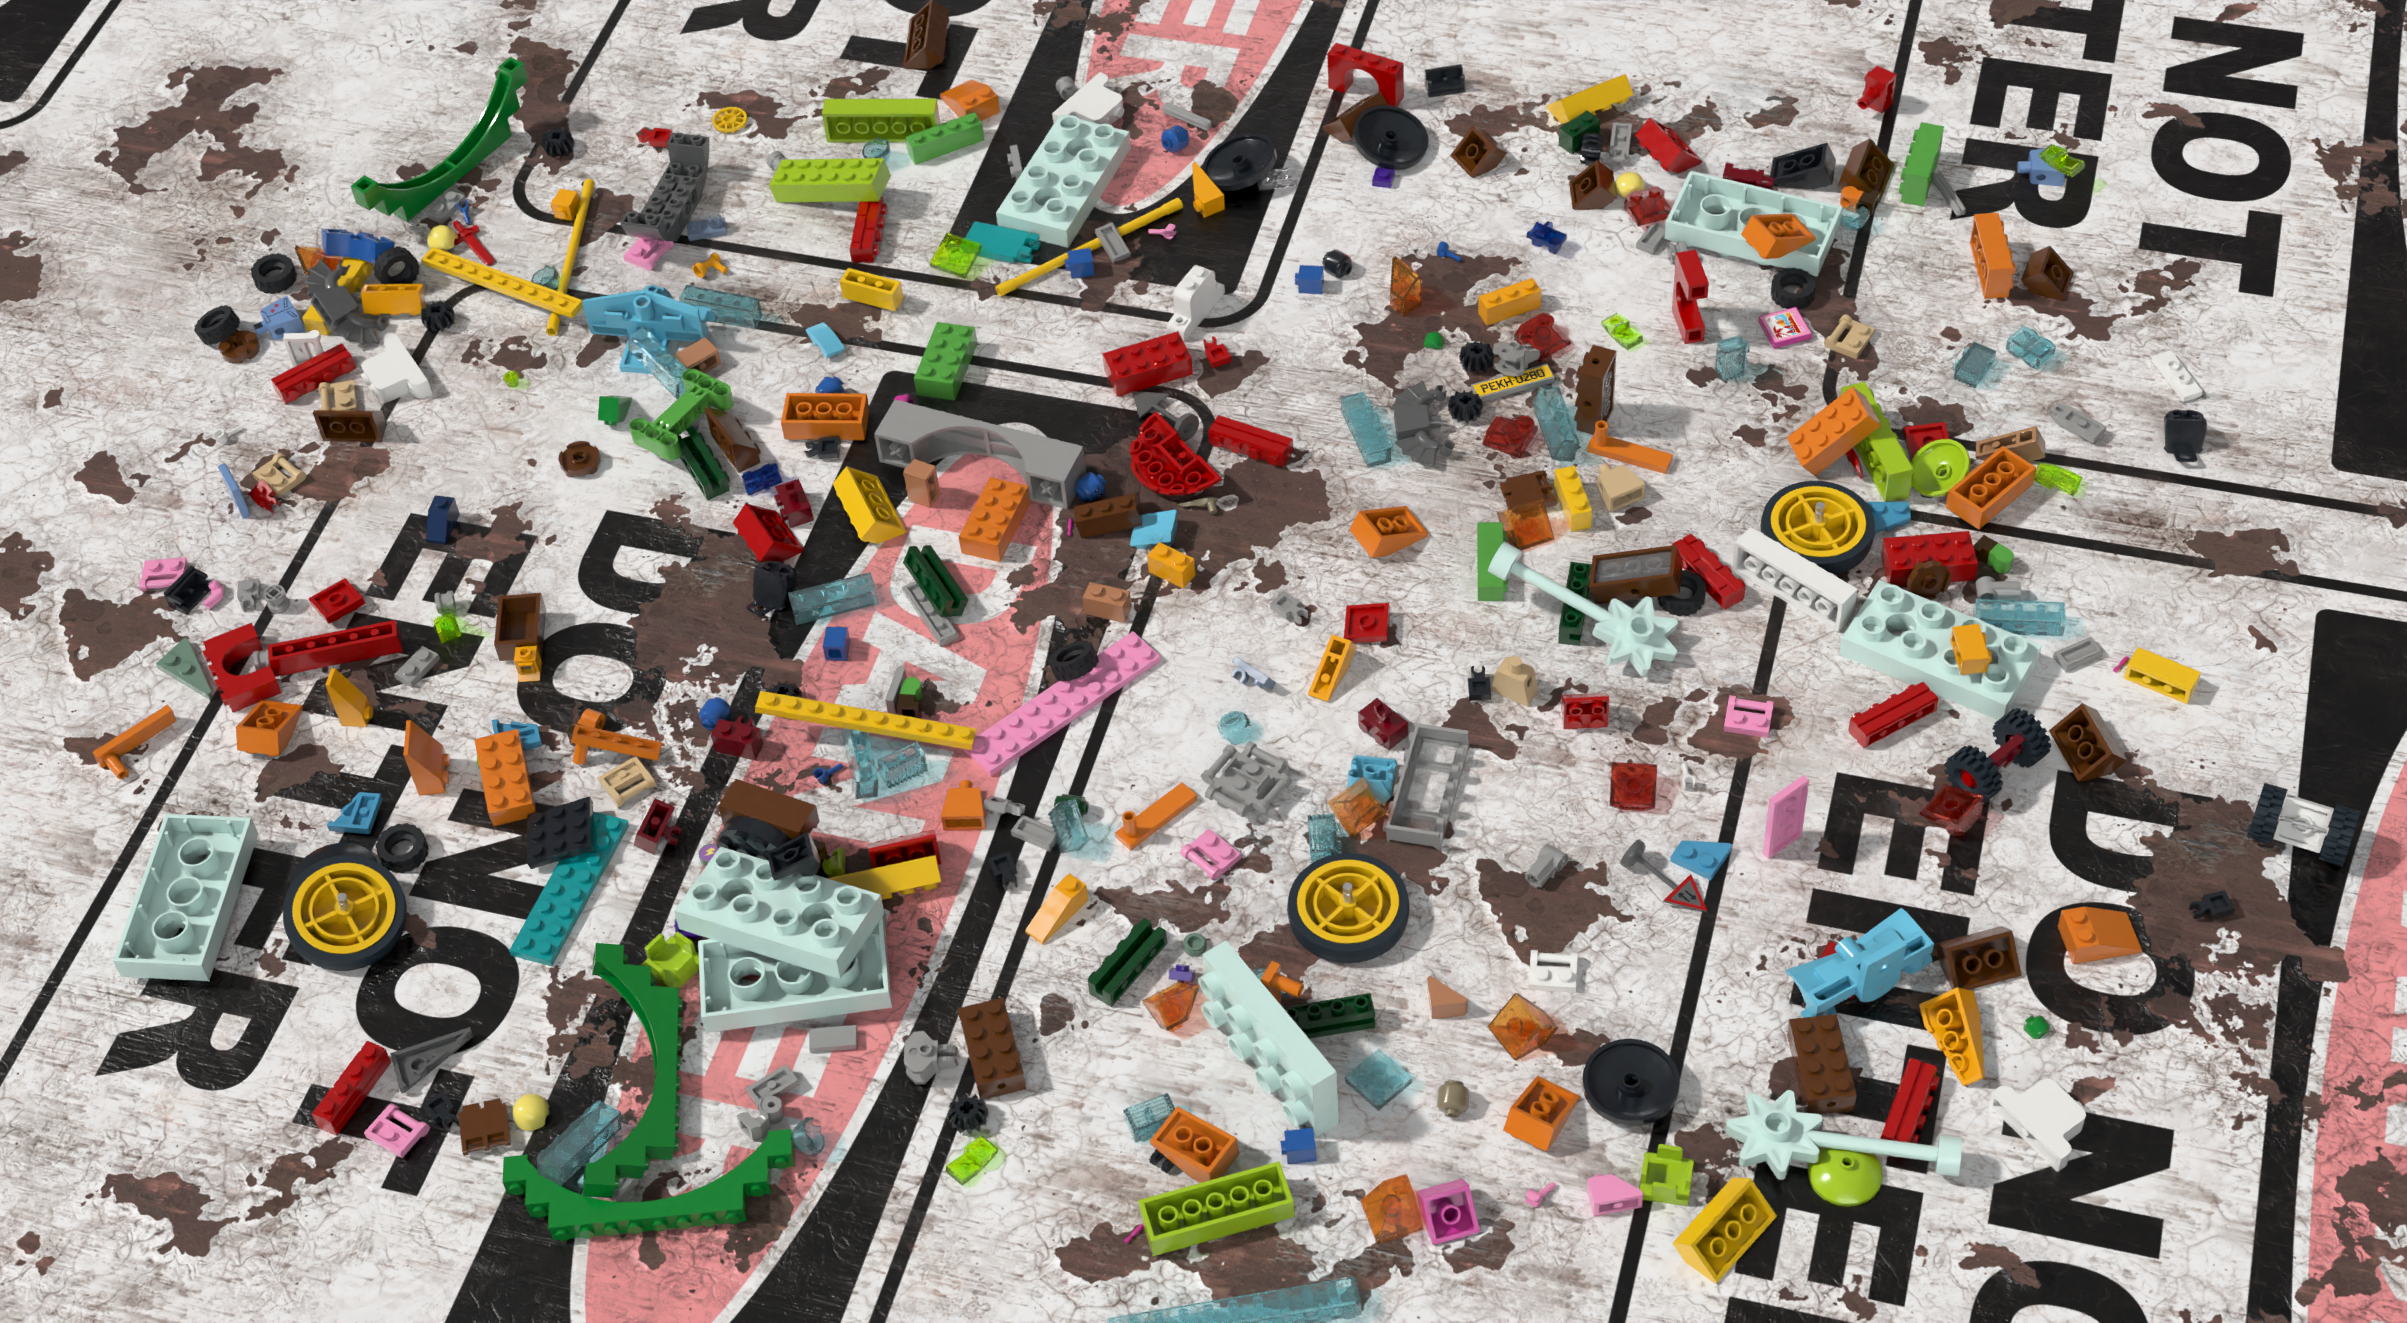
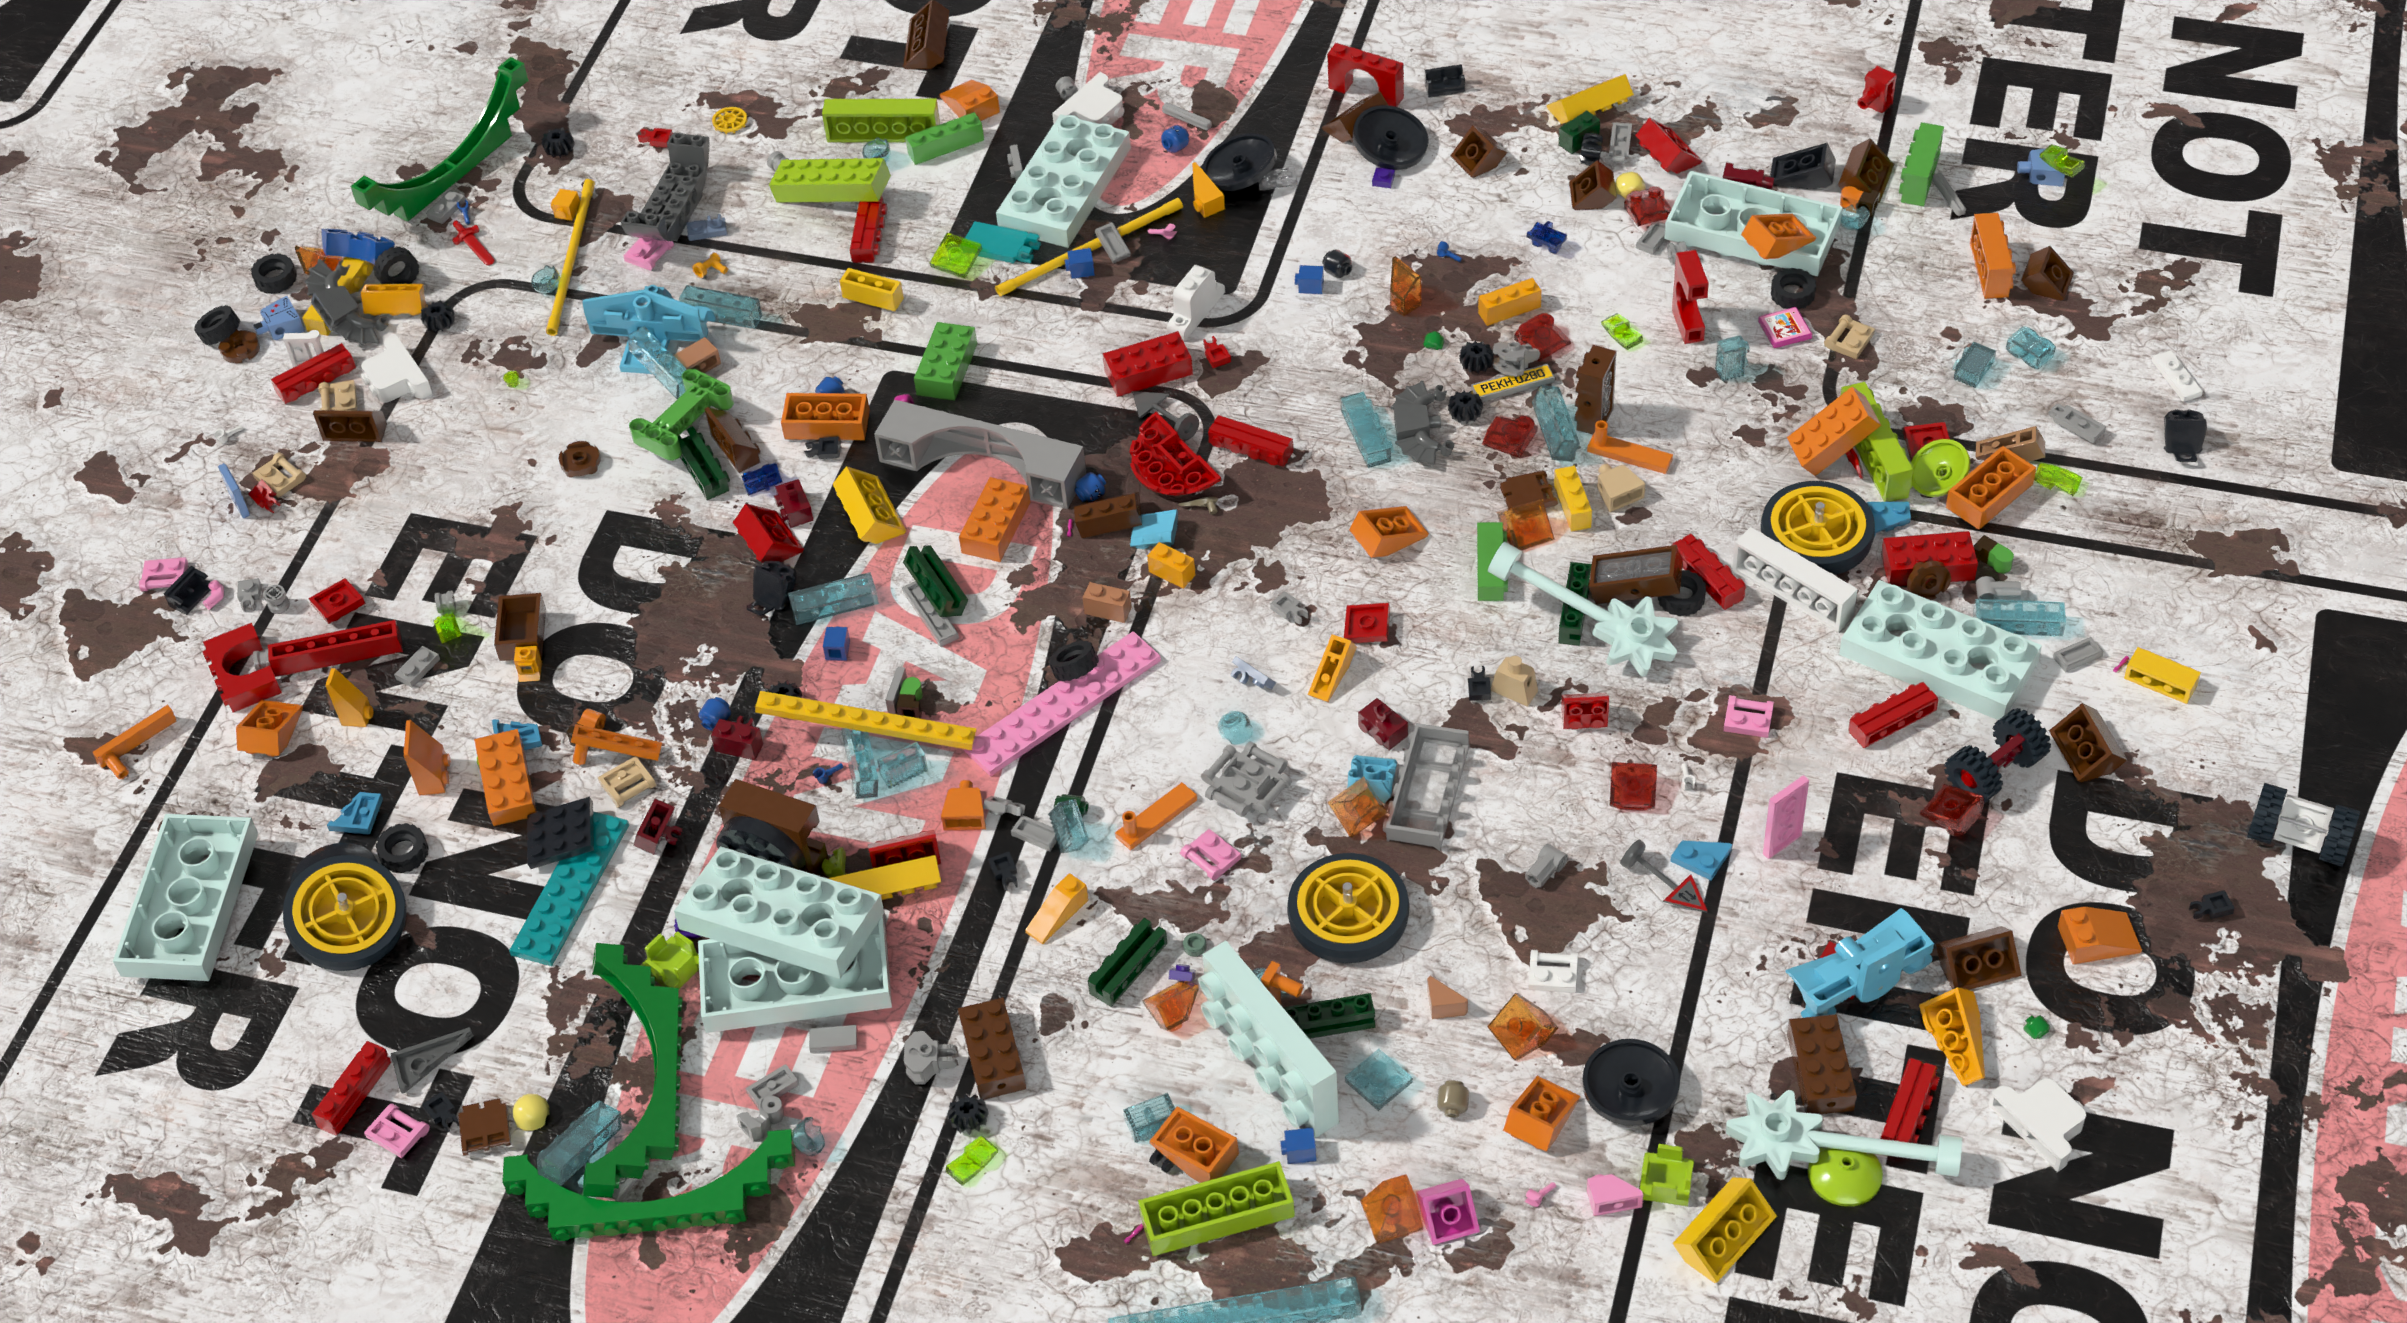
(184, 667): sand green wing -> none
(441, 237): light yellow hair -> none
(441, 519): dark blue slope -> none
(502, 282): yellow plate -> none
(613, 409): green slope -> none
(706, 853): tile -> none
(794, 858): black slope -> none
(826, 339): medium azure slope -> none
(921, 483): nougat brick -> none
(1322, 836): clear light blue brick -> none
(1970, 649): light orange brick -> none

